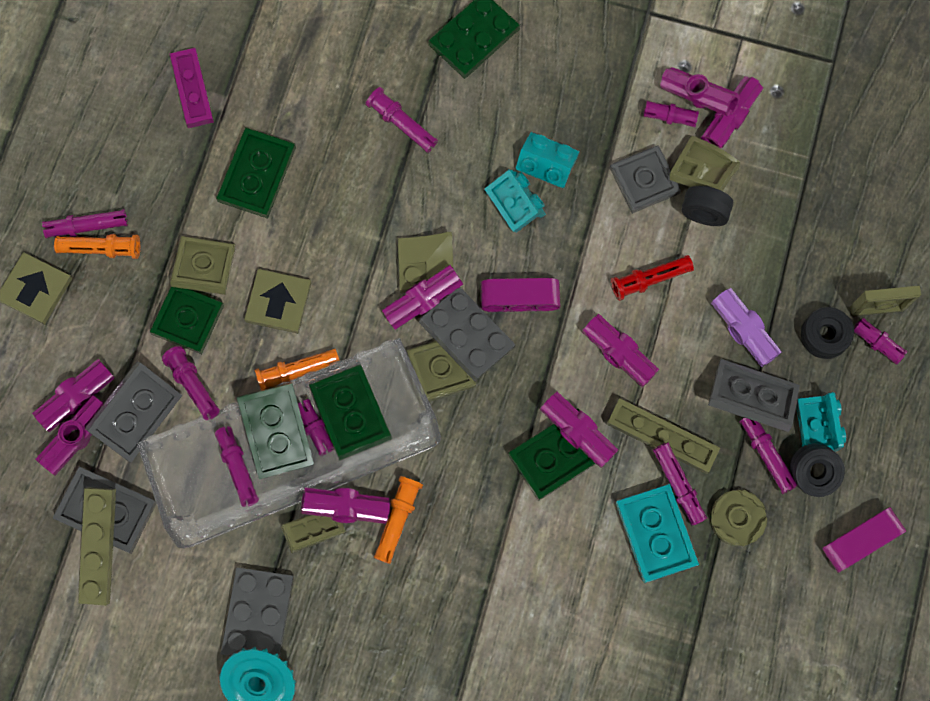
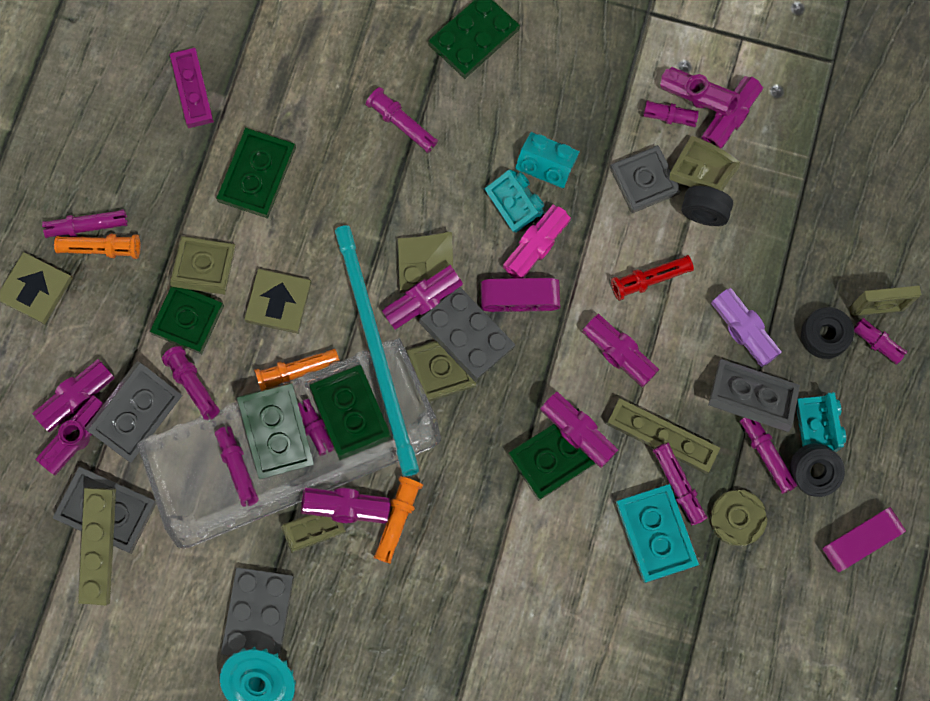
(404, 449): none -> teal piece
(537, 242): none -> dark pink piece

